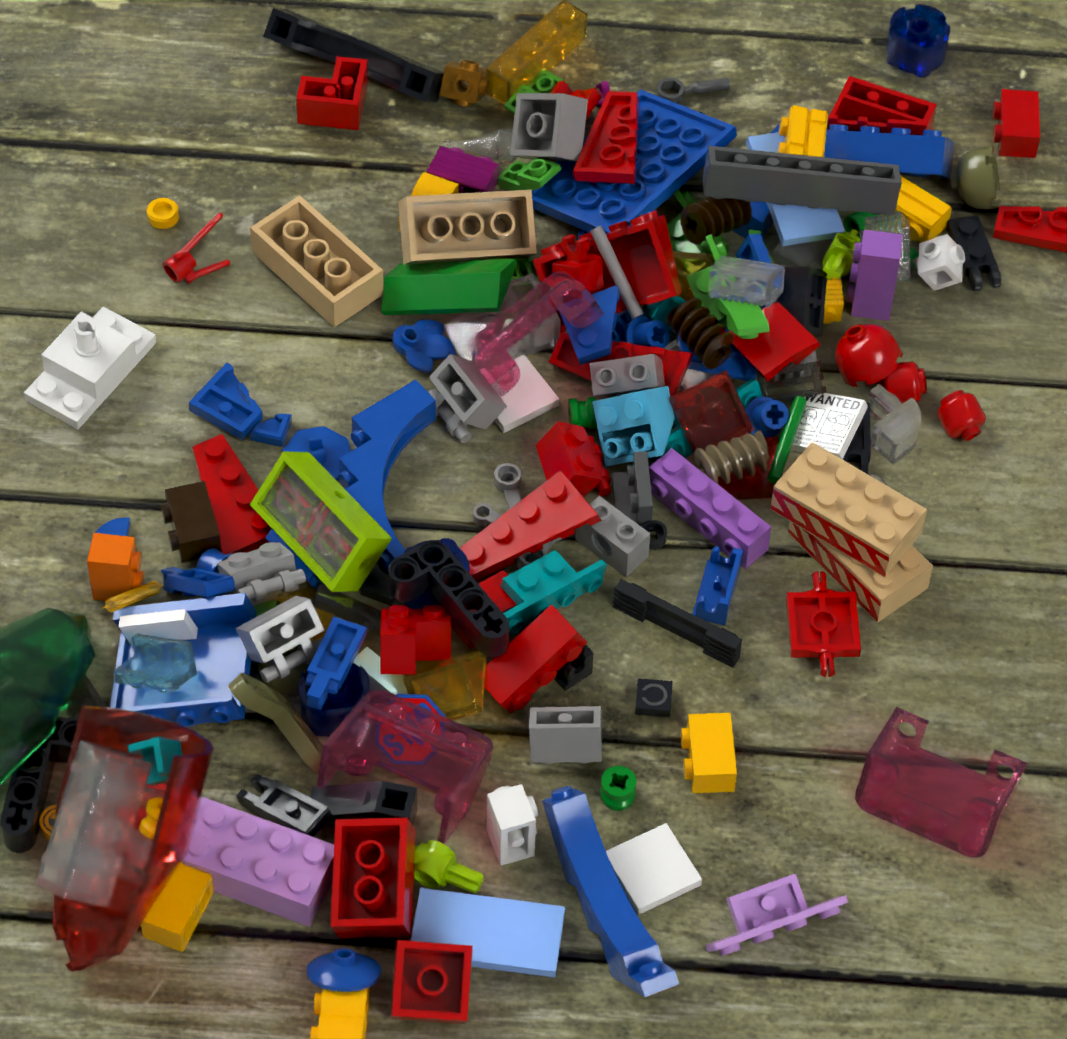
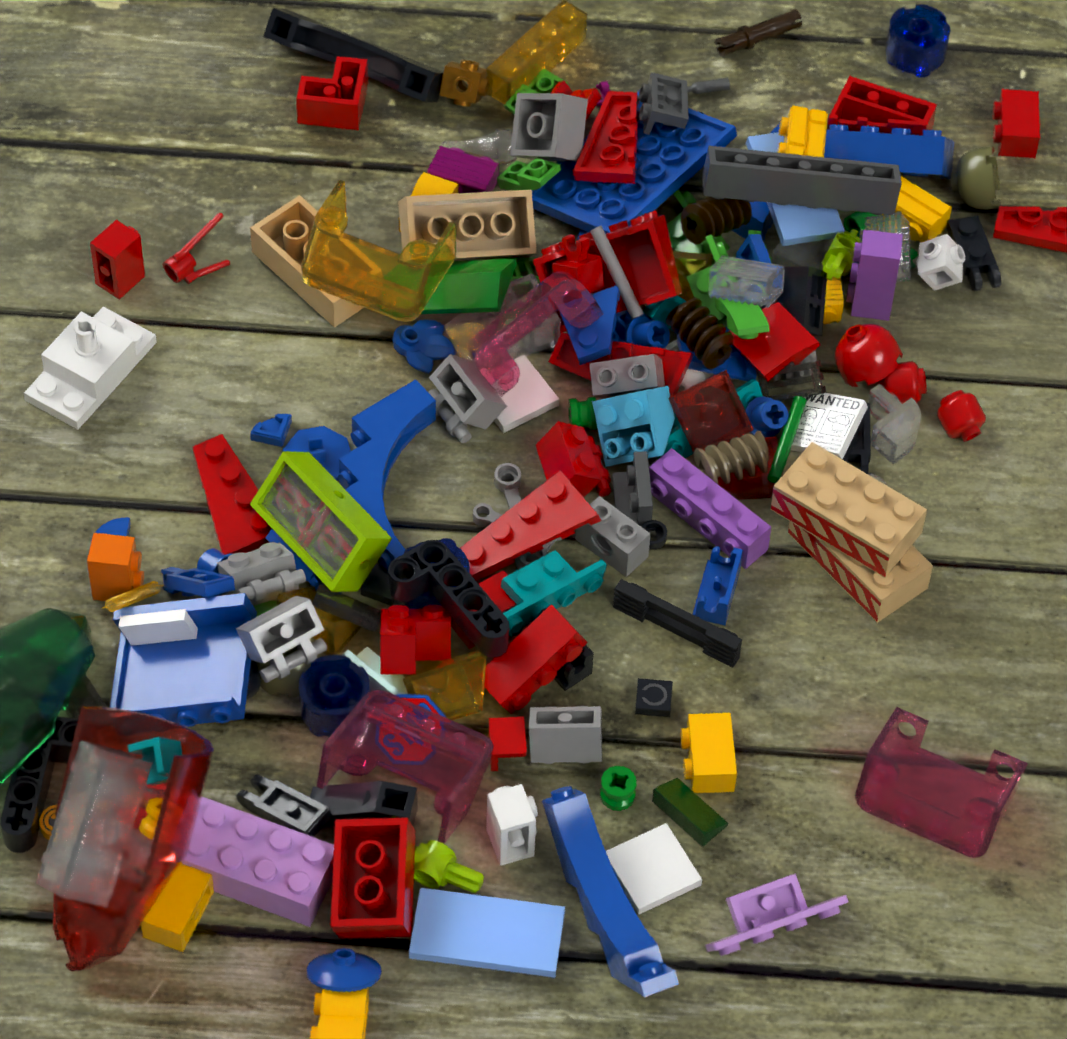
(117, 259): none -> red brick
(157, 664): clear light blue bracket -> none
(162, 213): yellow tile -> none
(192, 521): dark brown brick -> none
(227, 404): blue wing -> none
(277, 707): olive beam -> none
(333, 660): blue hinge -> none
(369, 273): none -> clear yellow windscreen
(431, 982): red brick -> none
(507, 738): none -> red panel
(664, 102): none -> dark grey bracket
(688, 811): none -> dark green slope
(747, 37): none -> dark brown pin
(823, 624): red plate -> none

